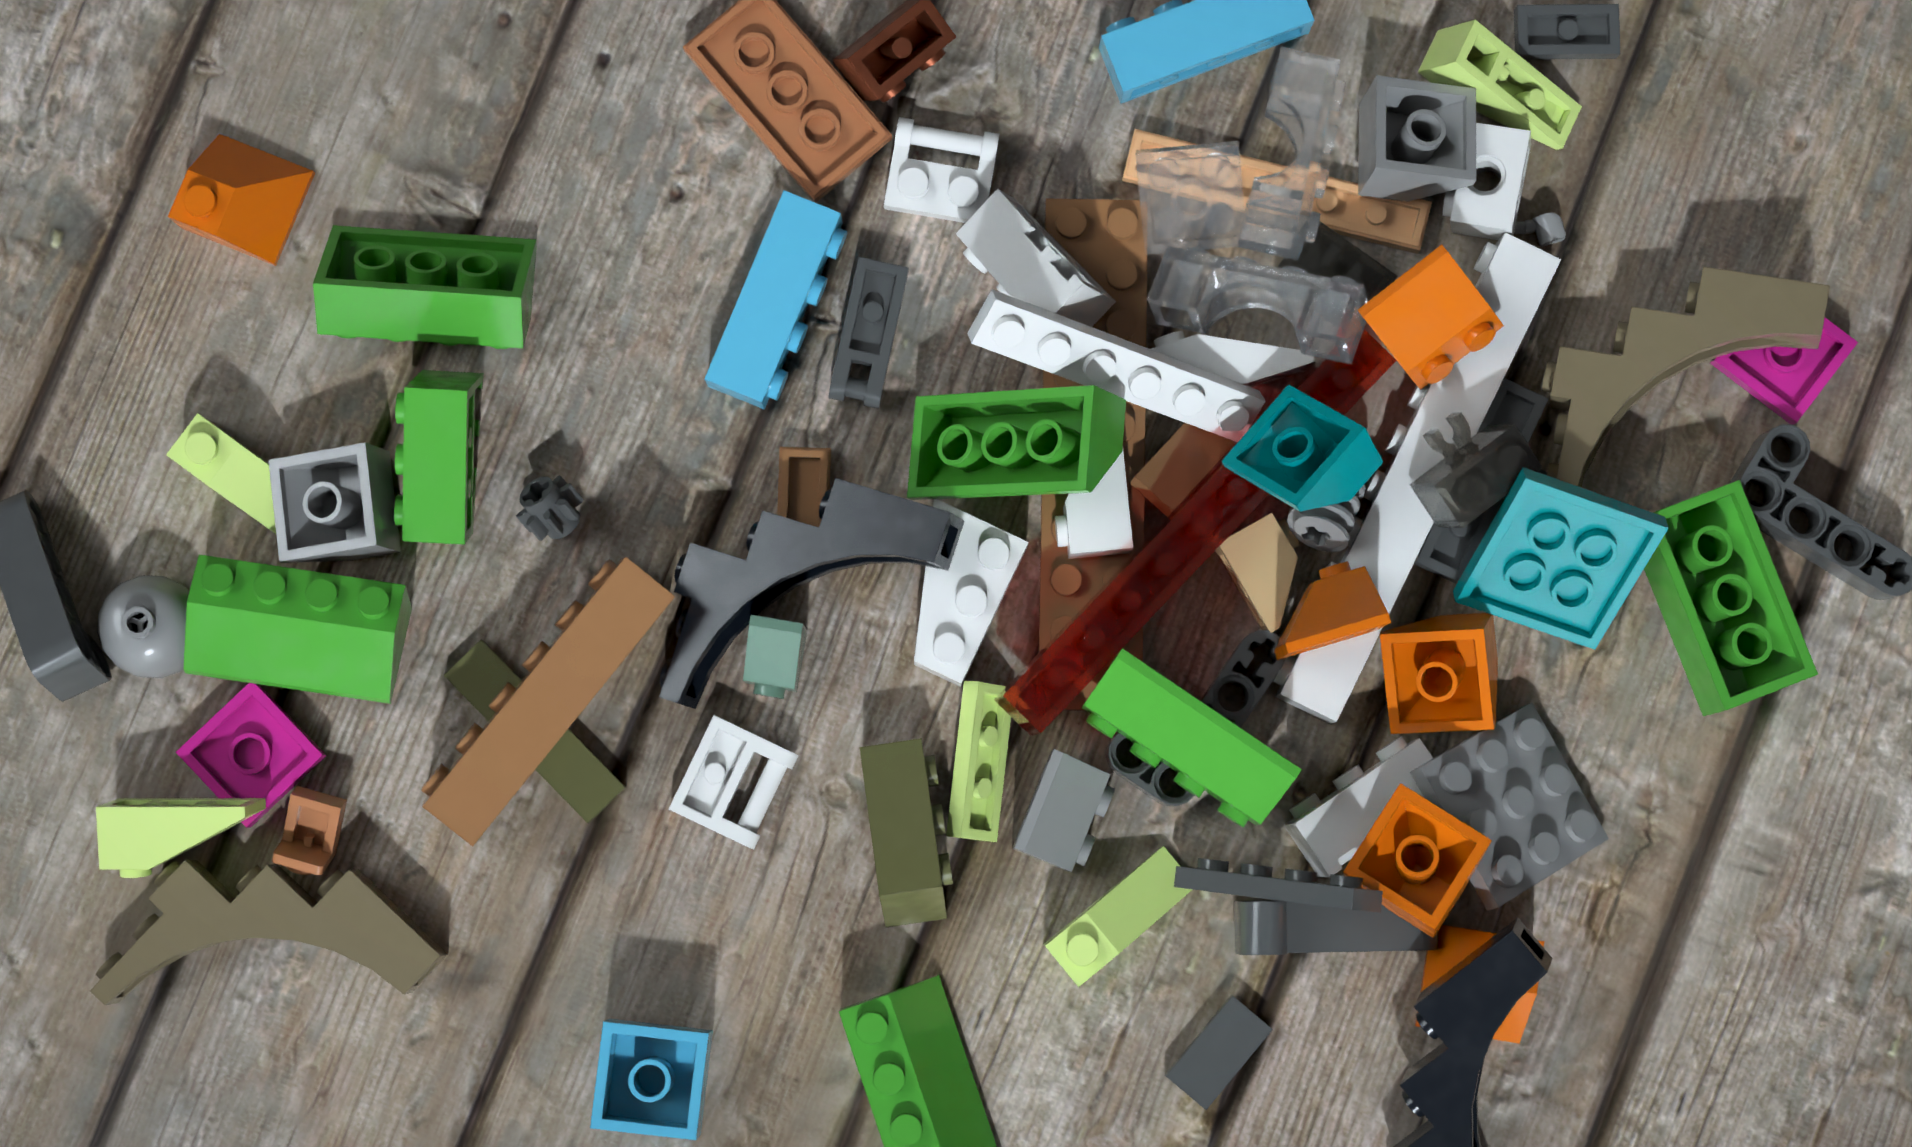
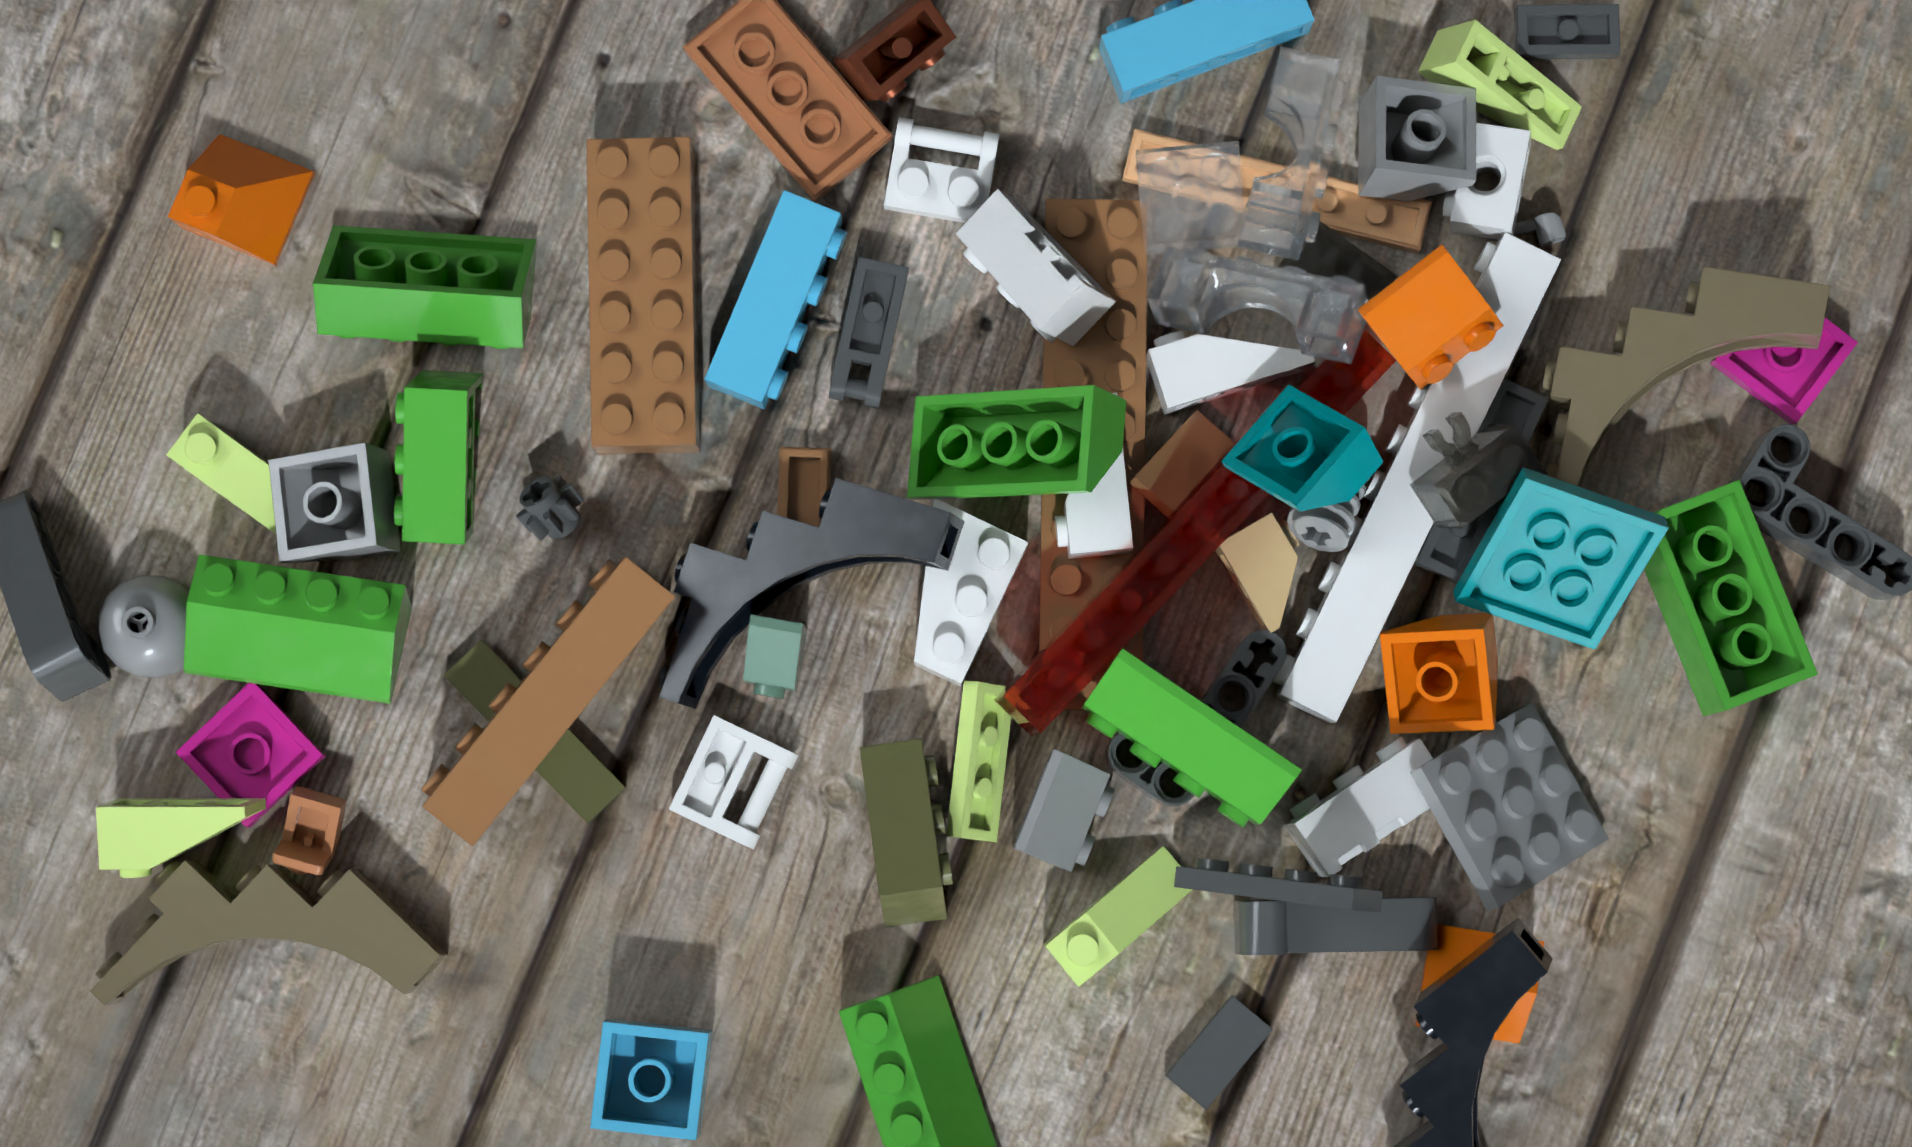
(643, 296): none -> medium nougat brick
(1115, 365): white plate -> none
(1333, 610): orange slope -> none
(1418, 859): orange slope -> none

